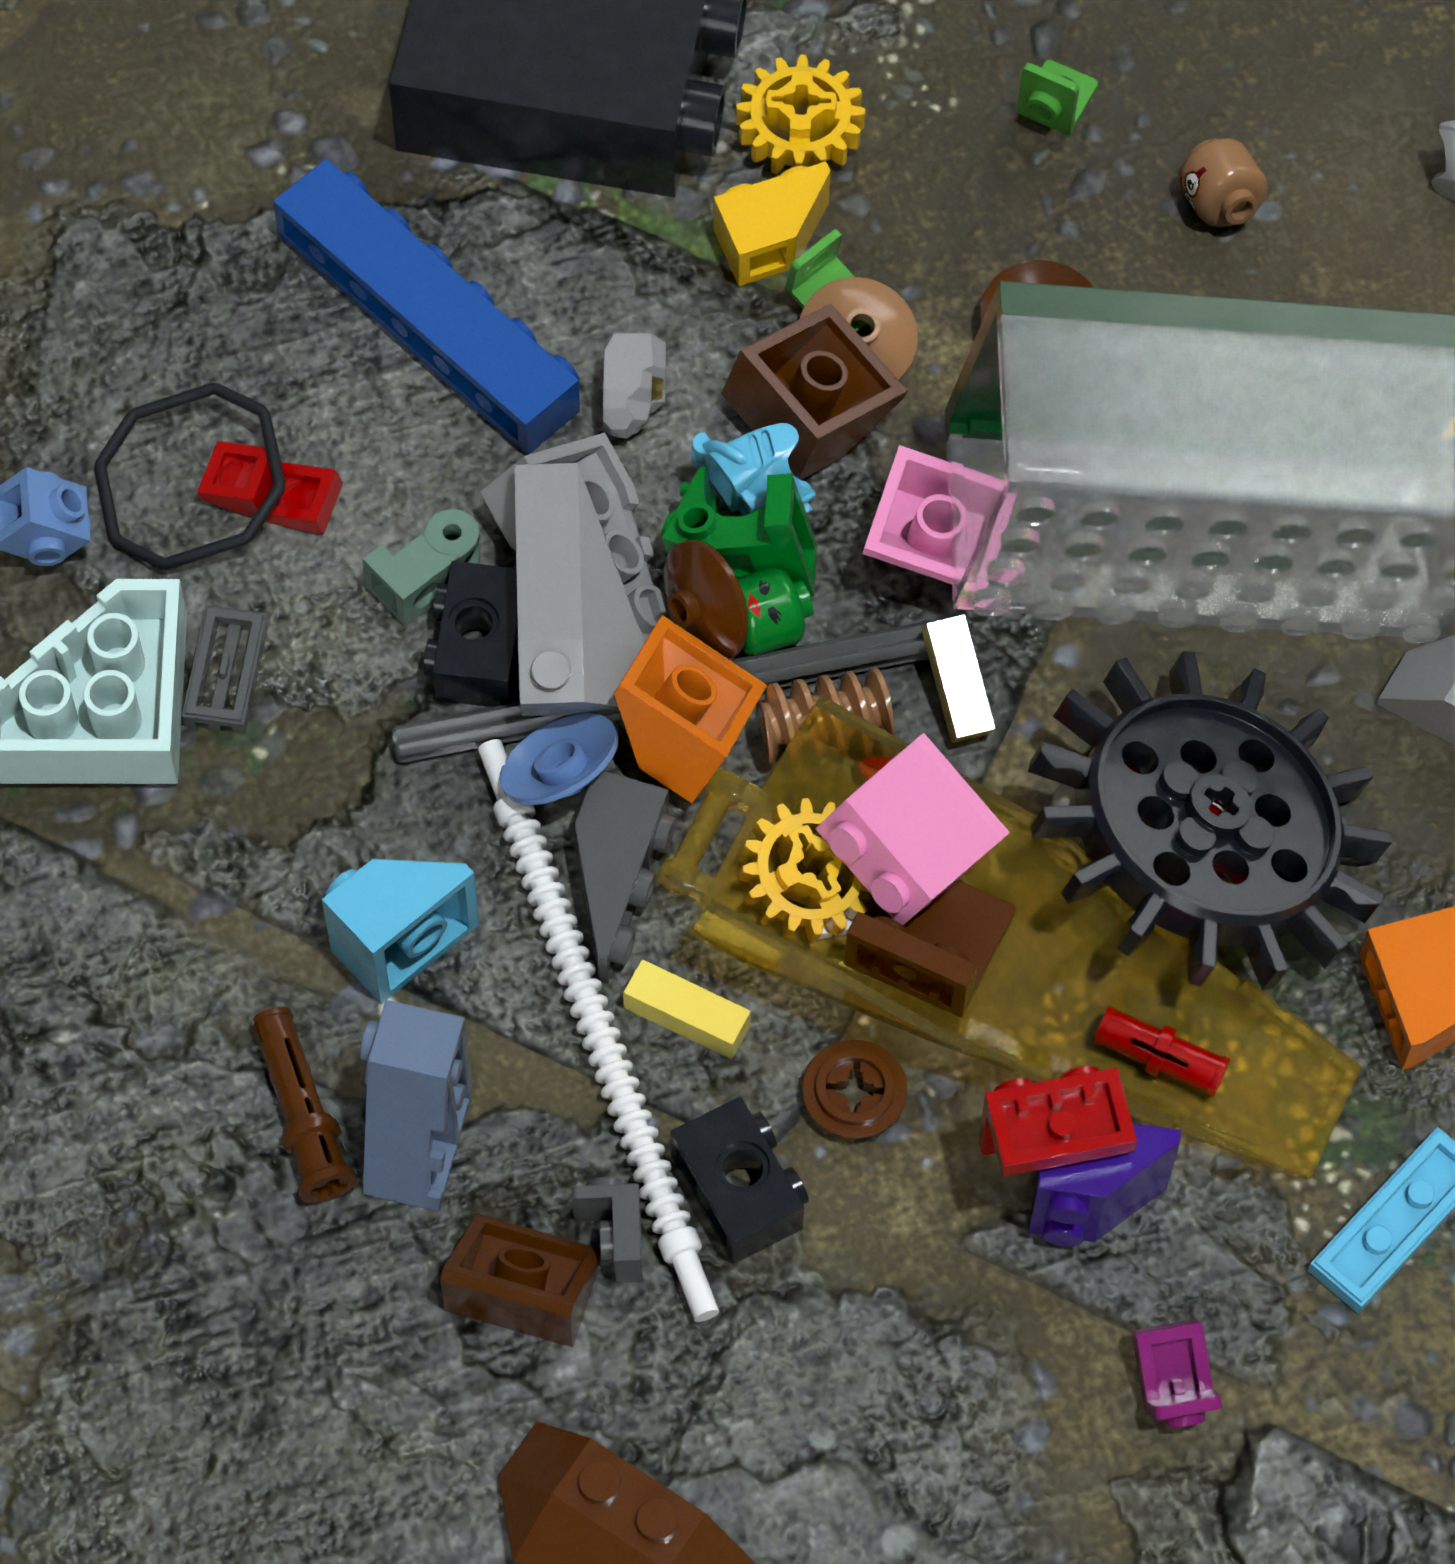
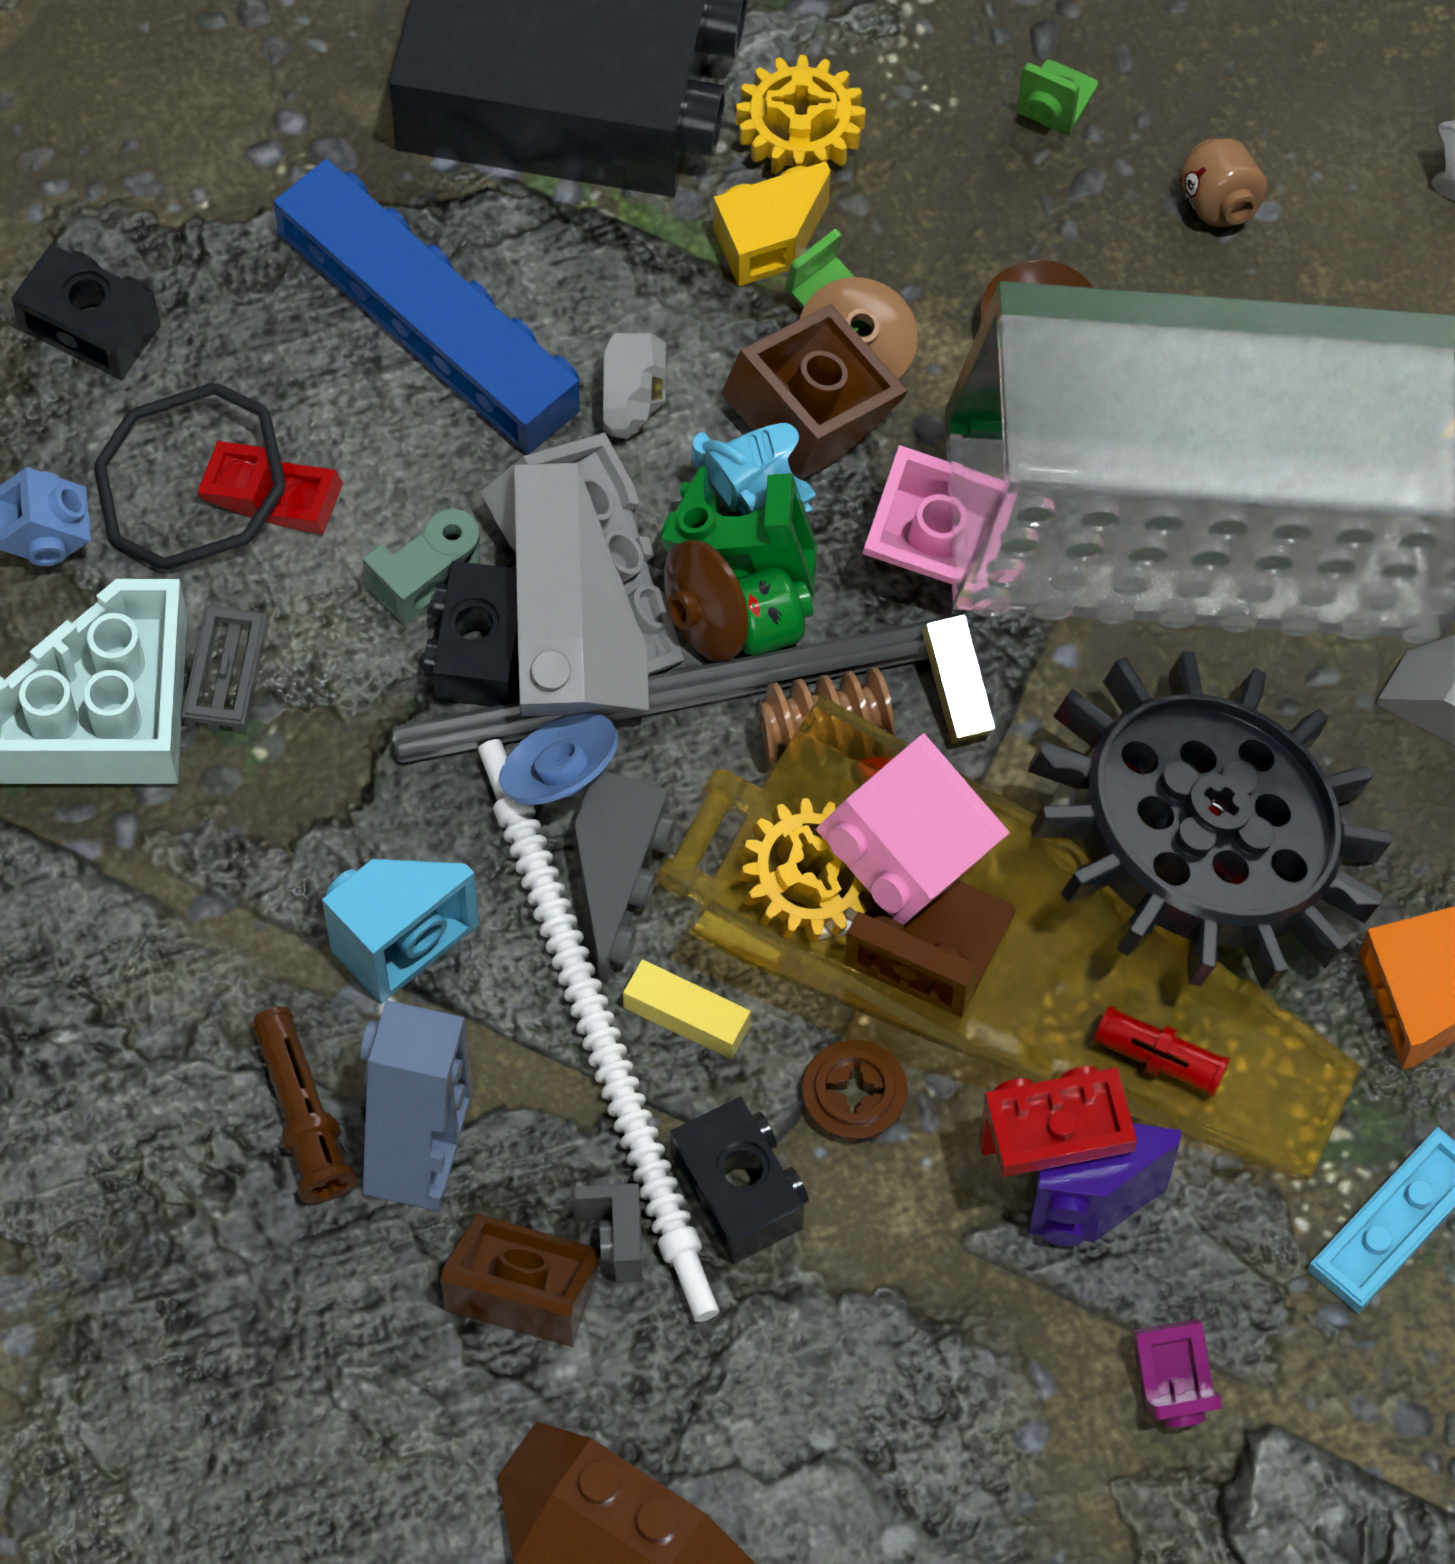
(104, 337): none -> black brick
(684, 707): orange slope -> none

